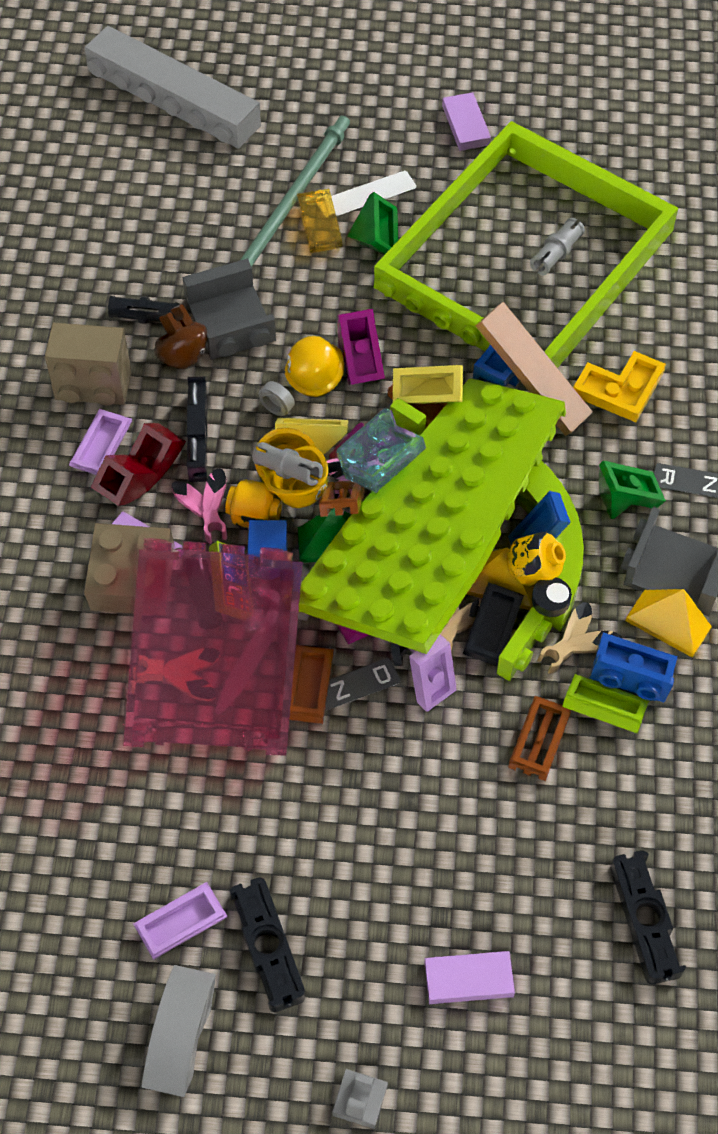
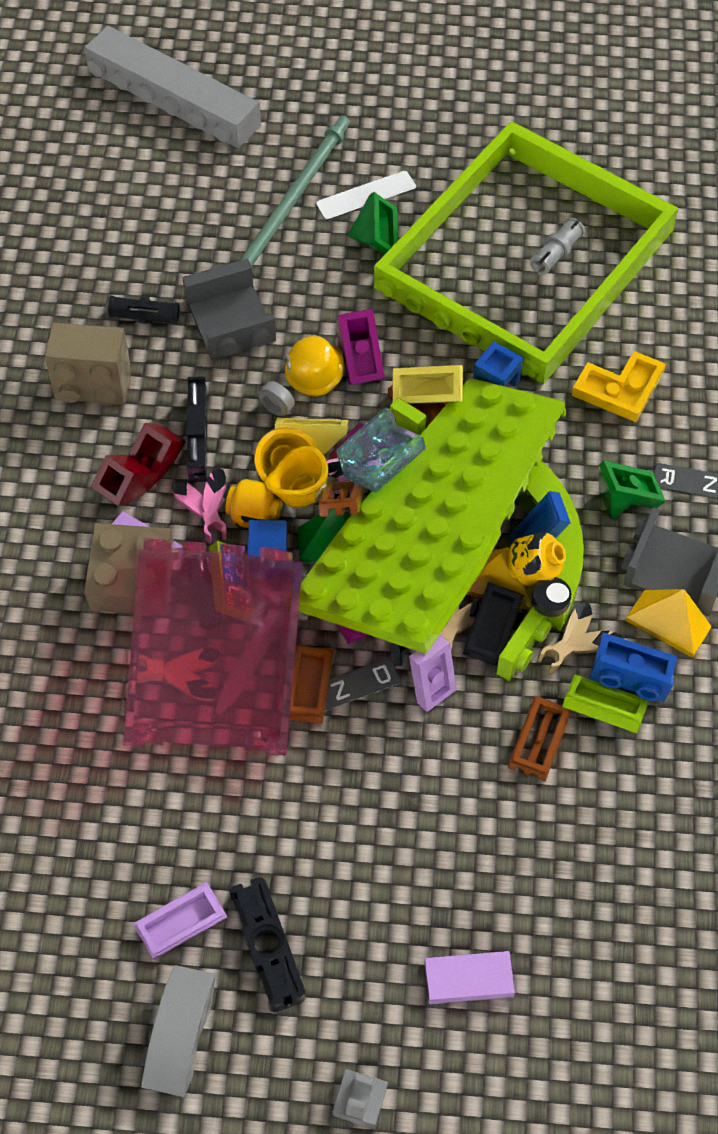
(100, 440): lavender tile -> none
(184, 339): reddish brown piece -> none
(287, 463): light grey pin -> none
(319, 220): clear yellow tile -> none
(466, 121): lavender tile -> none
(532, 364): tile -> none
(651, 942): black piece -> none

